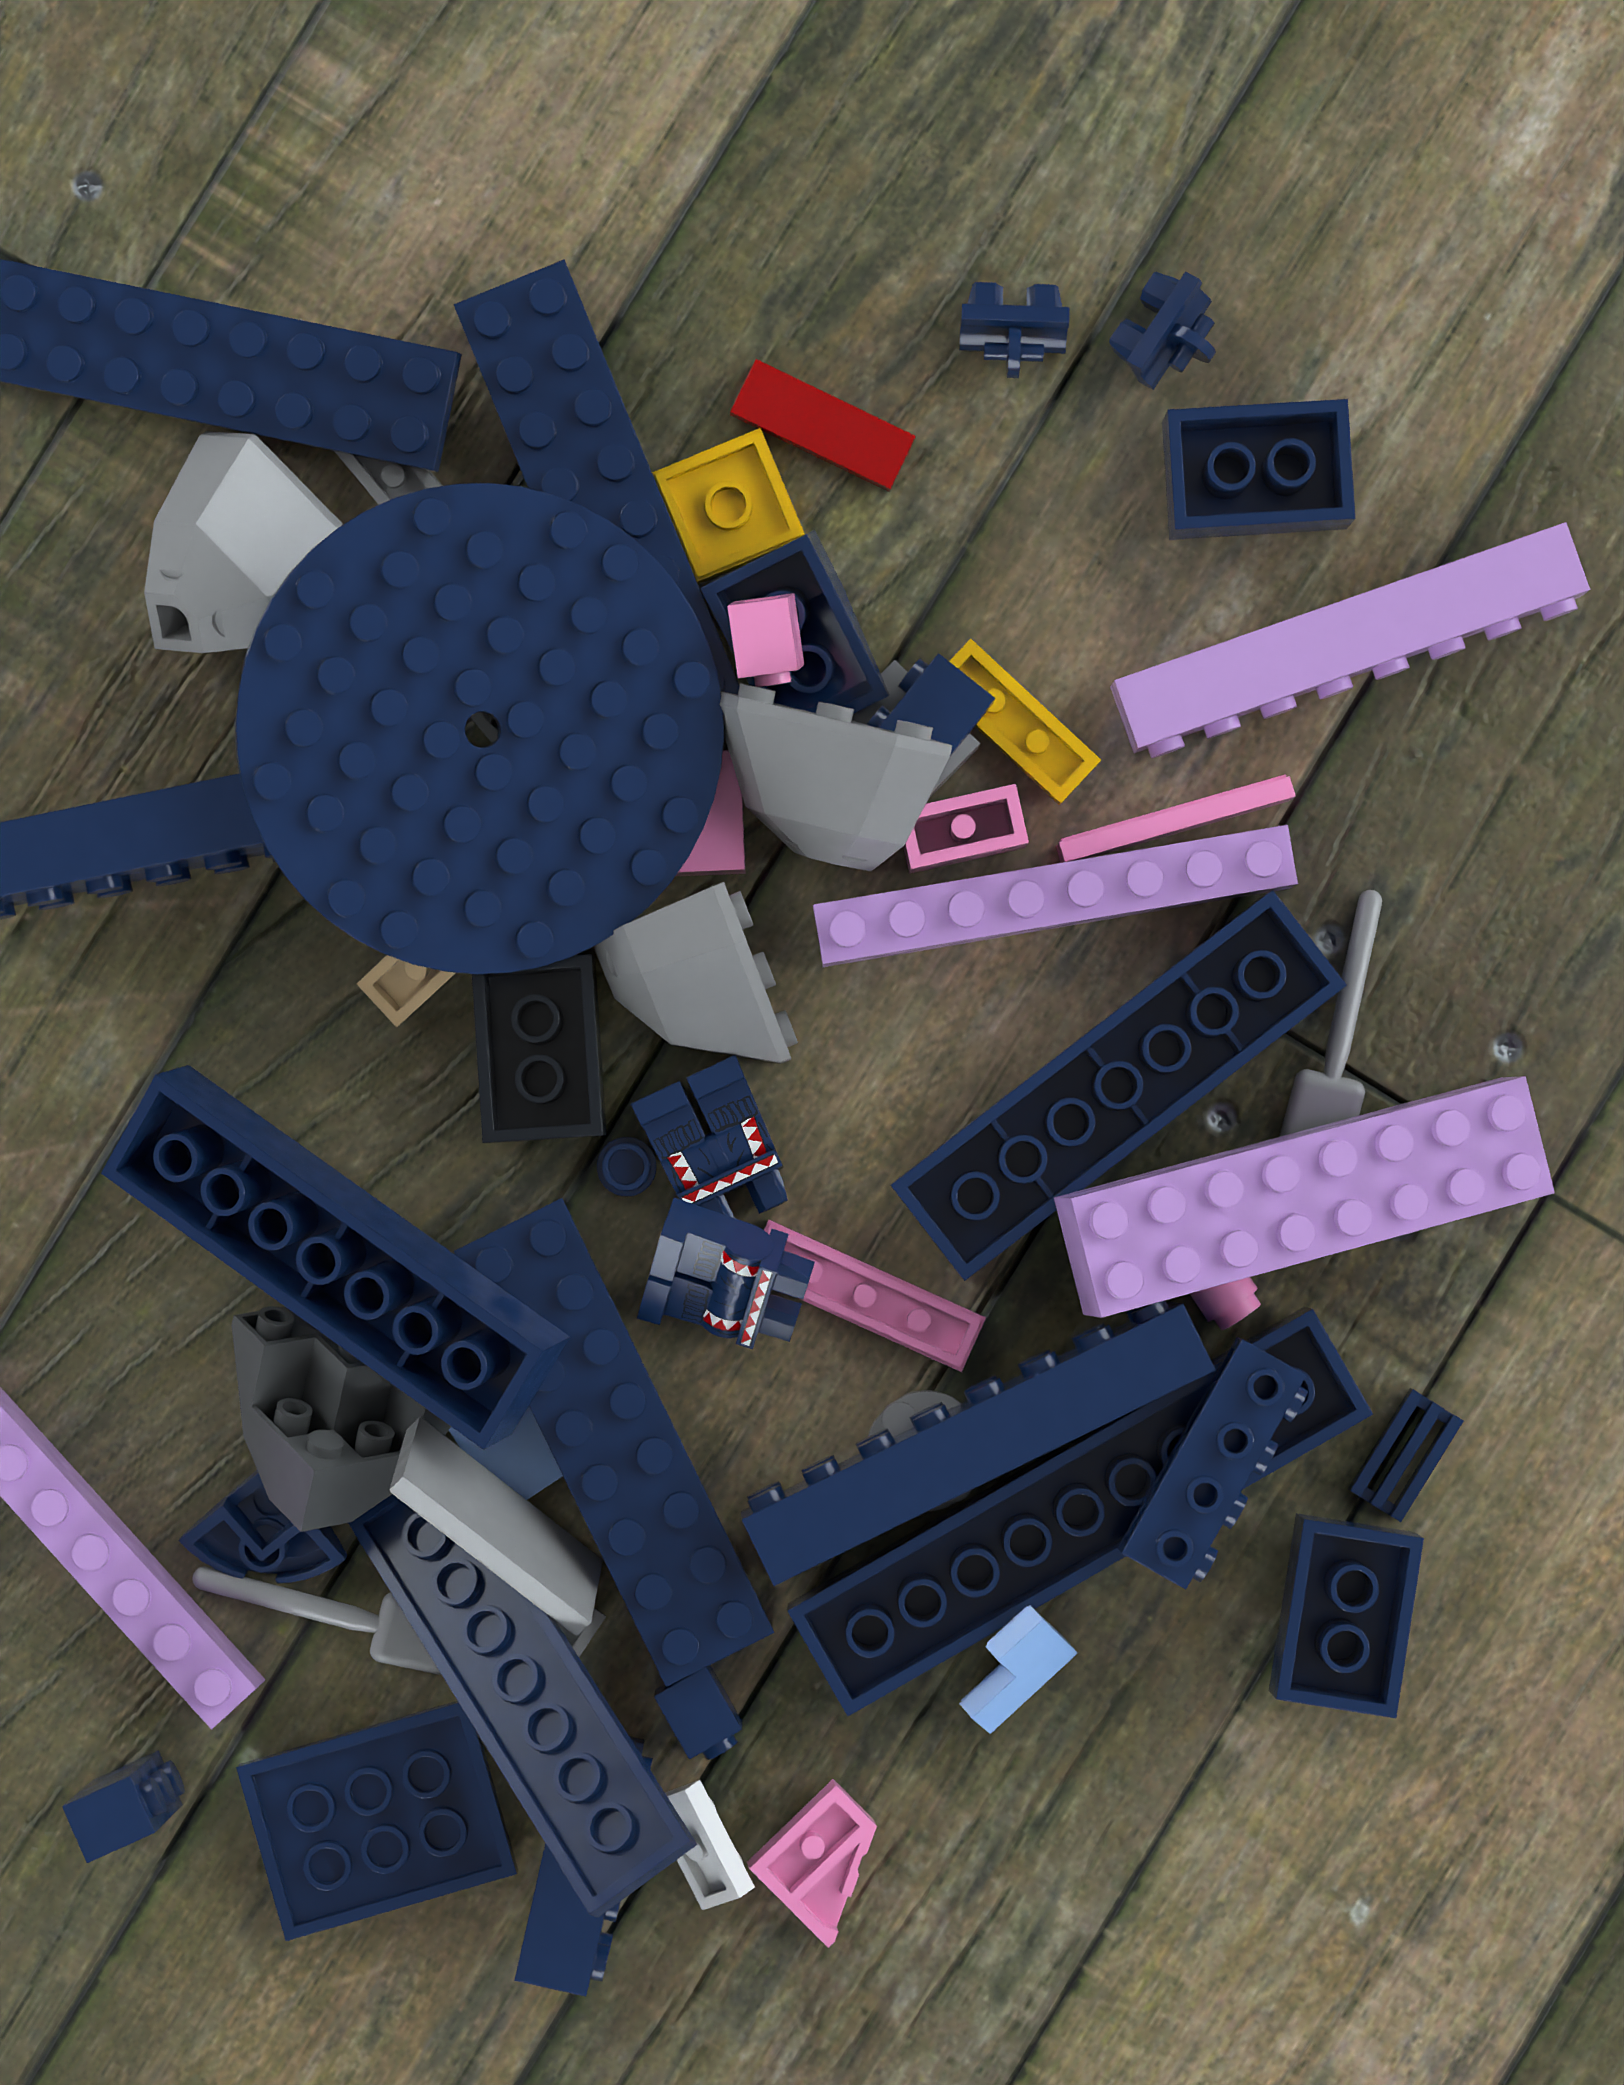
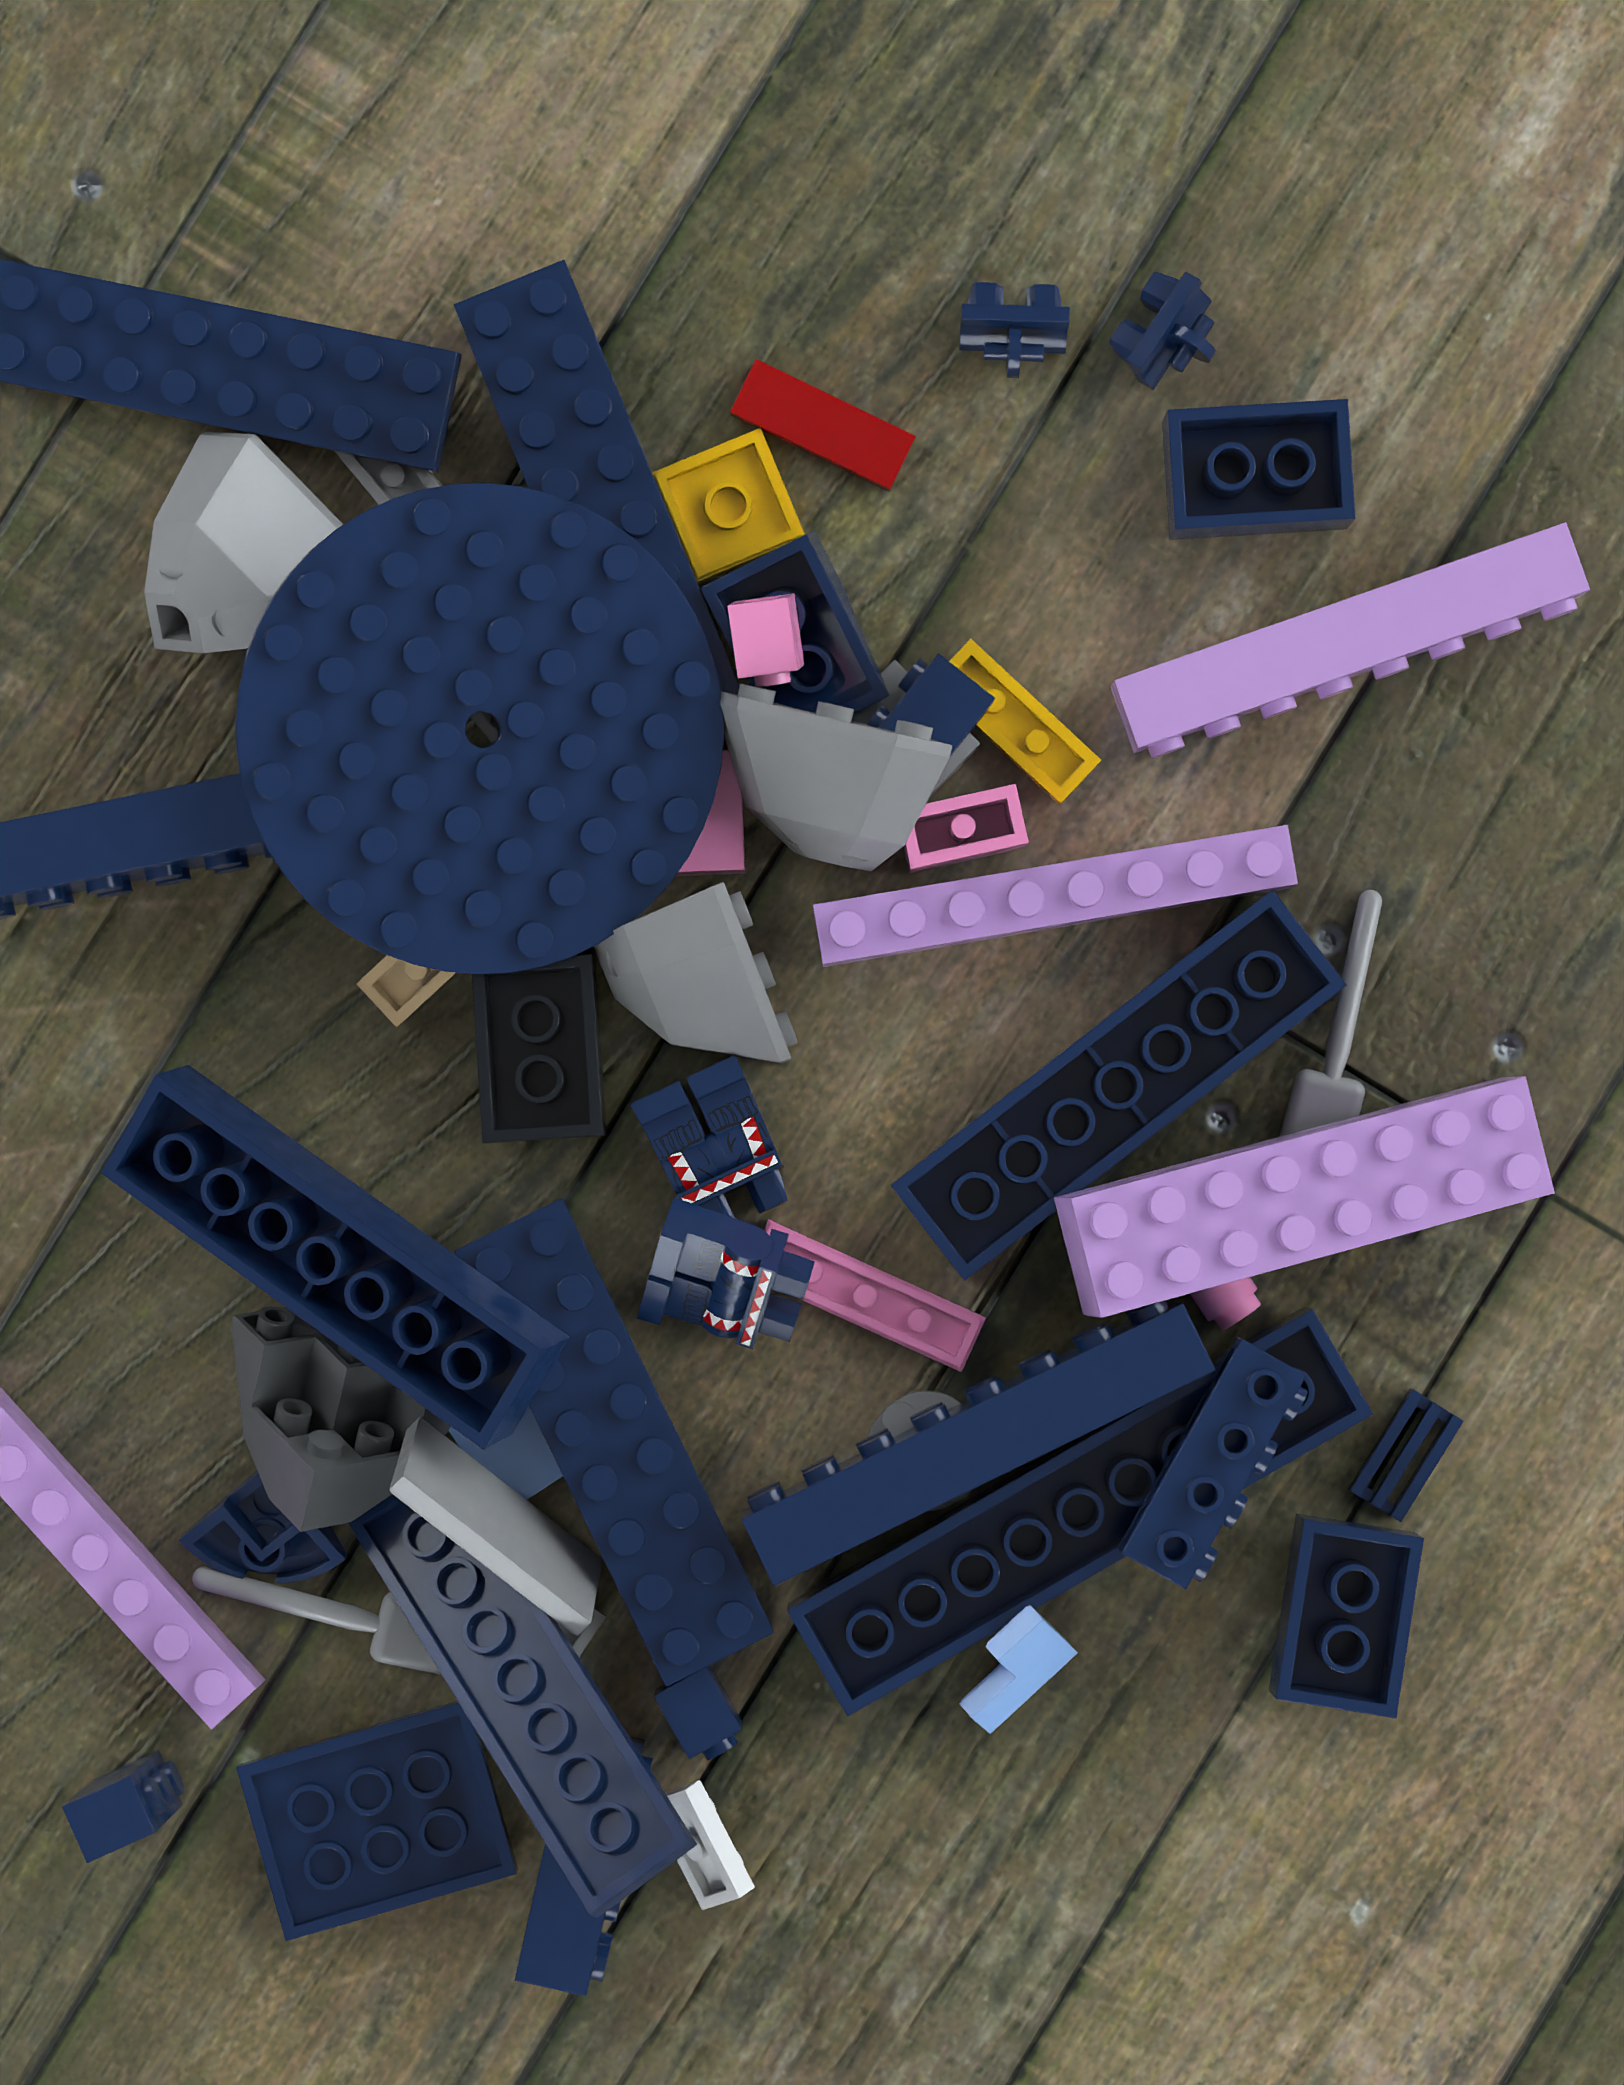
(626, 1166): dark blue plate -> none
(817, 1859): bright pink wing -> none
(1176, 819): bright pink tile -> none

